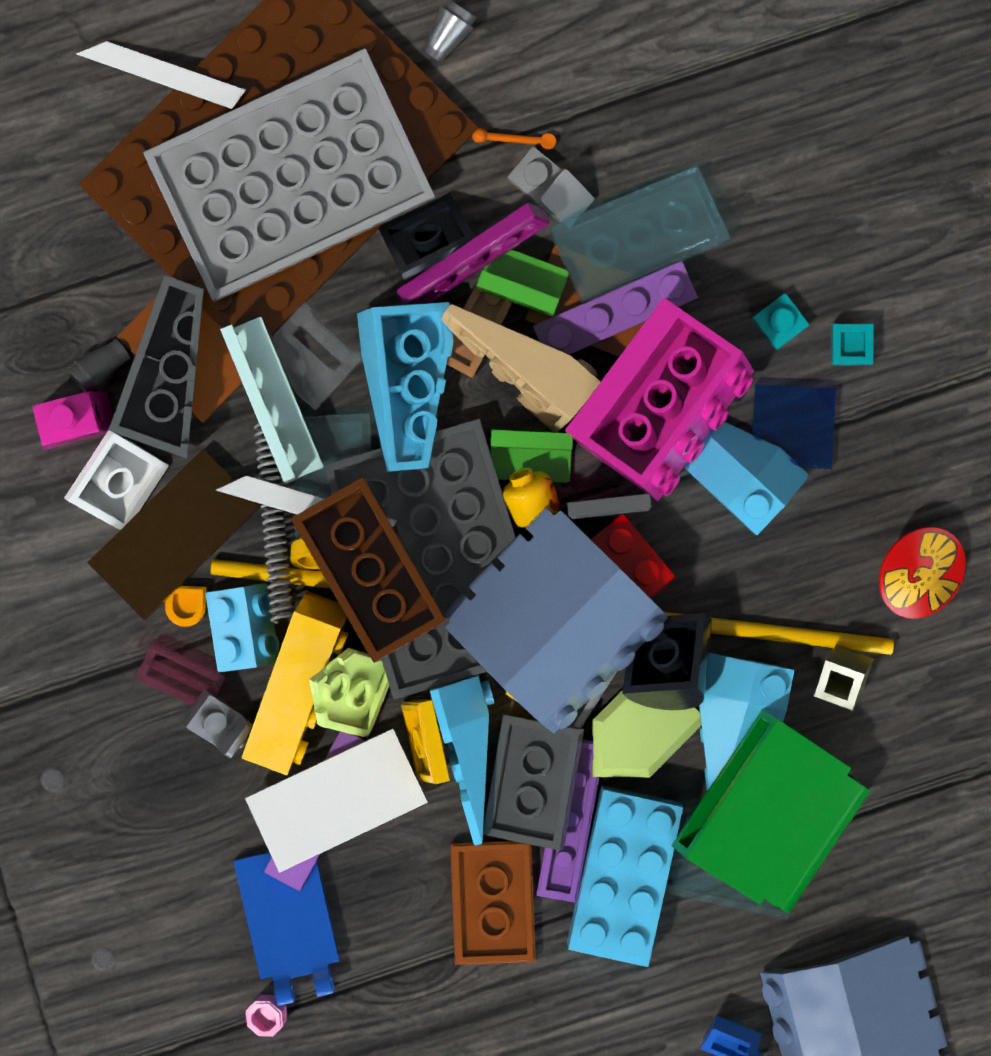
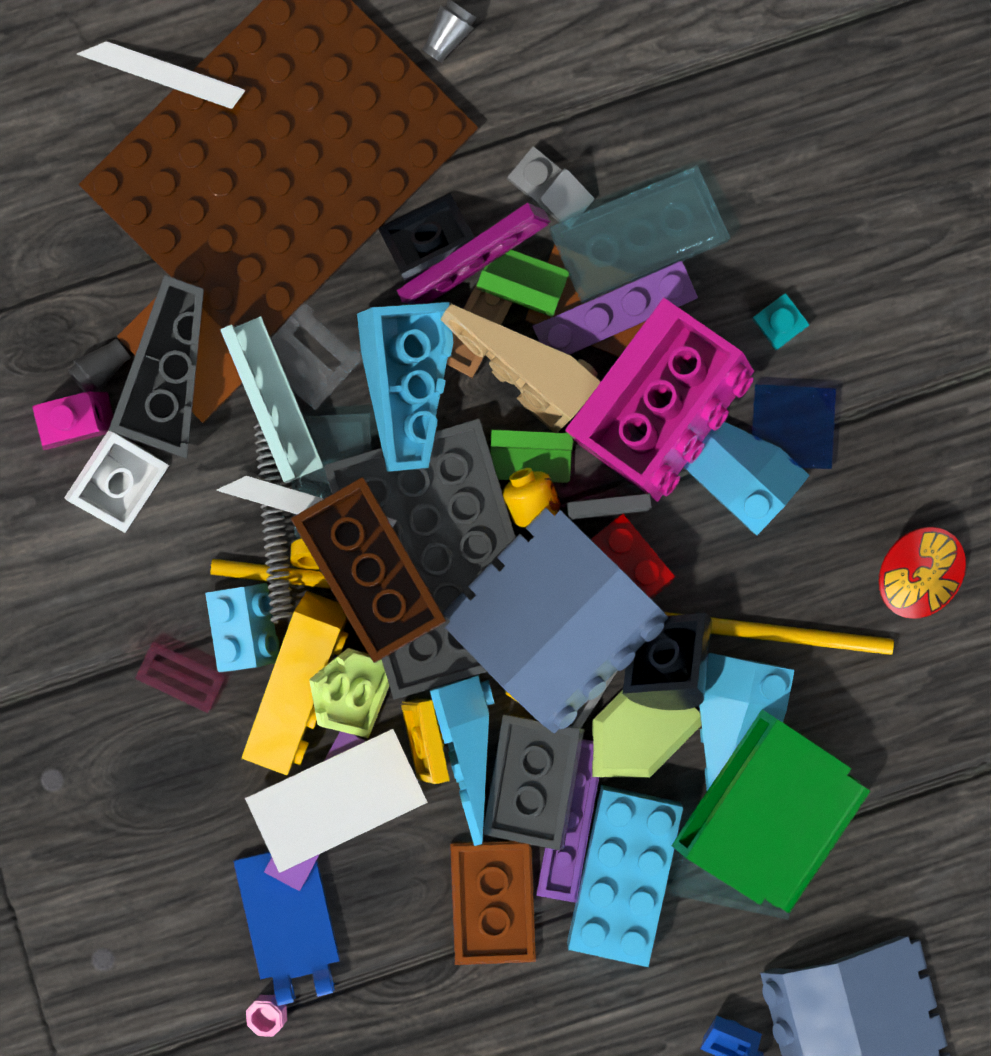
(172, 535): dark brown tile -> none
(187, 605): light orange tile -> none
(218, 723): flat silver bracket -> none
(289, 175): light grey plate -> none
(546, 142): orange hinge -> none
(843, 677): olive brick -> none
(852, 344): teal plate -> none

